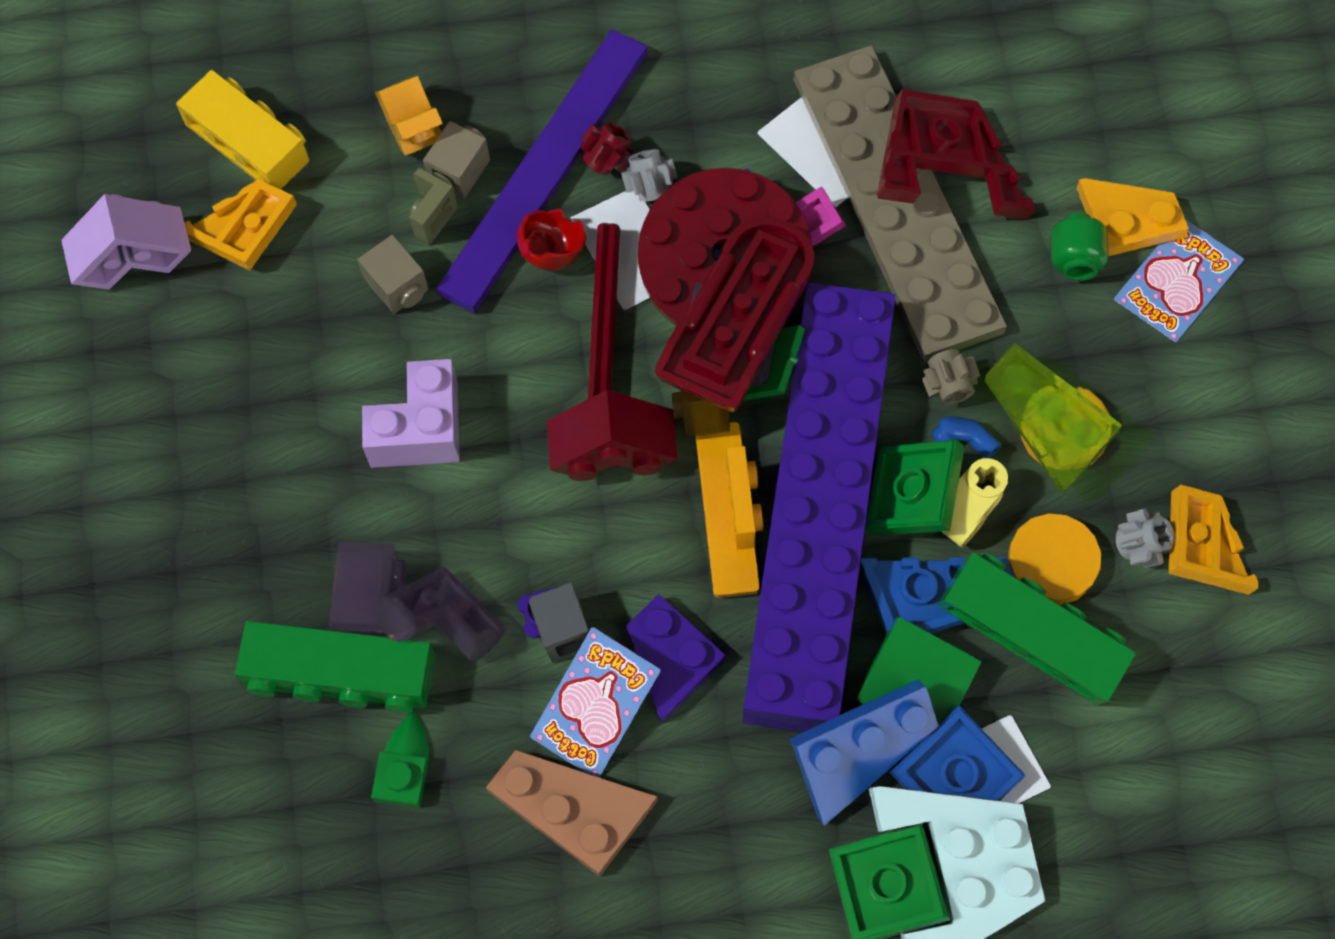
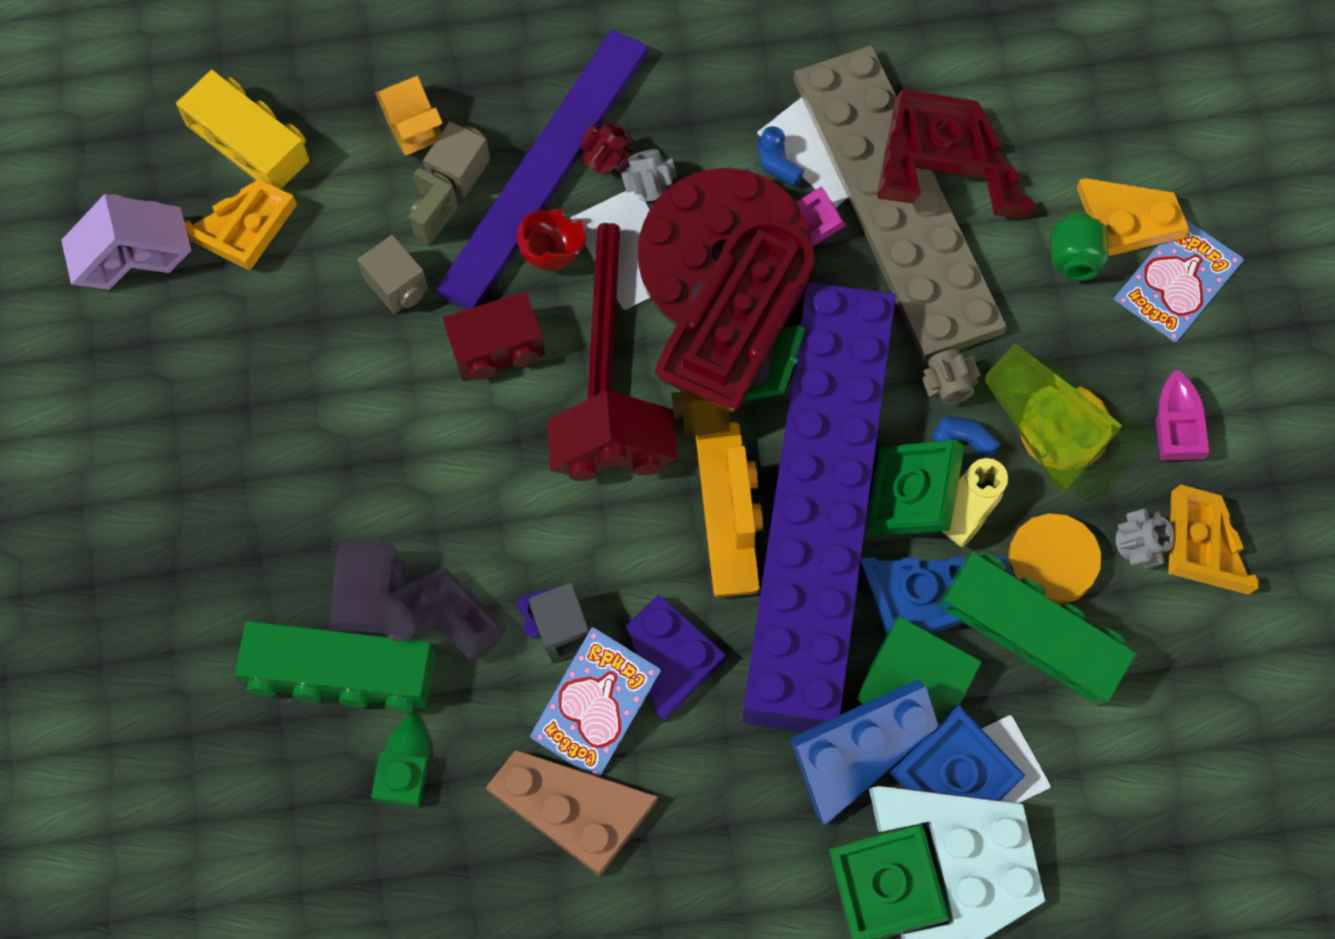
(421, 429): lavender brick -> none
(494, 337): none -> dark red piece
(773, 157): none -> blue arm
(1181, 421): none -> dark pink plate

